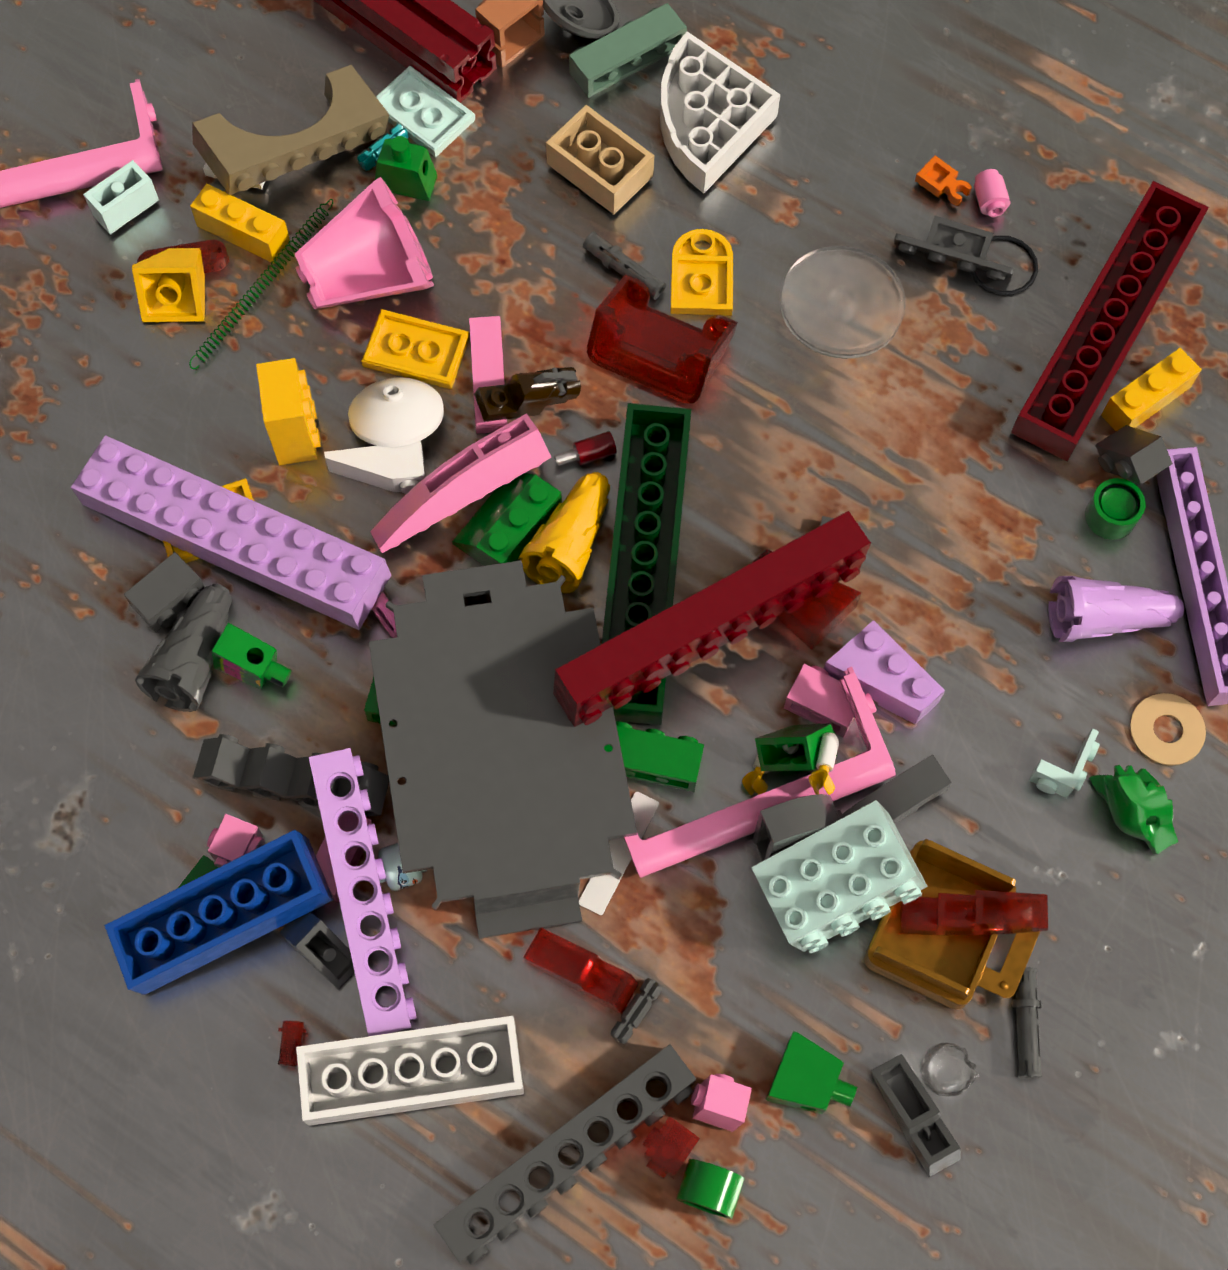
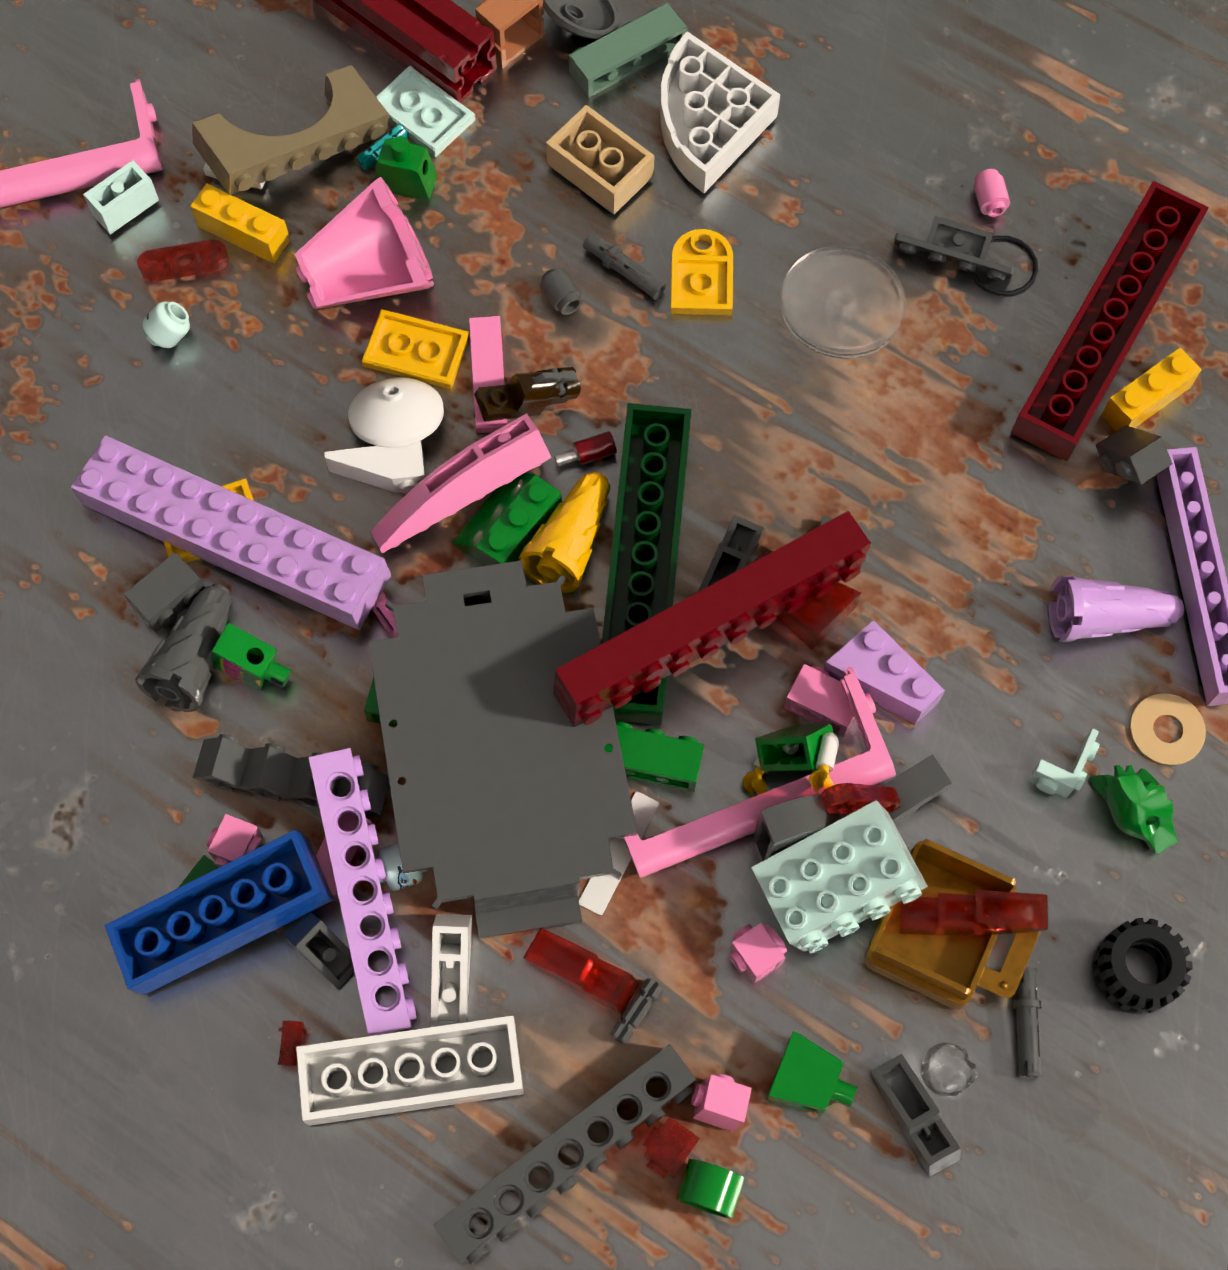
(166, 324): none -> light aqua head
(171, 286): yellow slope -> none
(258, 290): green piece -> none
(288, 411): yellow brick -> none
(450, 969): none -> white slope
(561, 291): none -> dark grey brick
(655, 346): clear red windscreen -> none
(734, 551): none -> dark grey slope
(757, 951): none -> bright pink brick
(850, 797): none -> clear red beam
(941, 178): orange plate -> none
(1115, 508): green piece -> none
(1165, 951): none -> black tyre

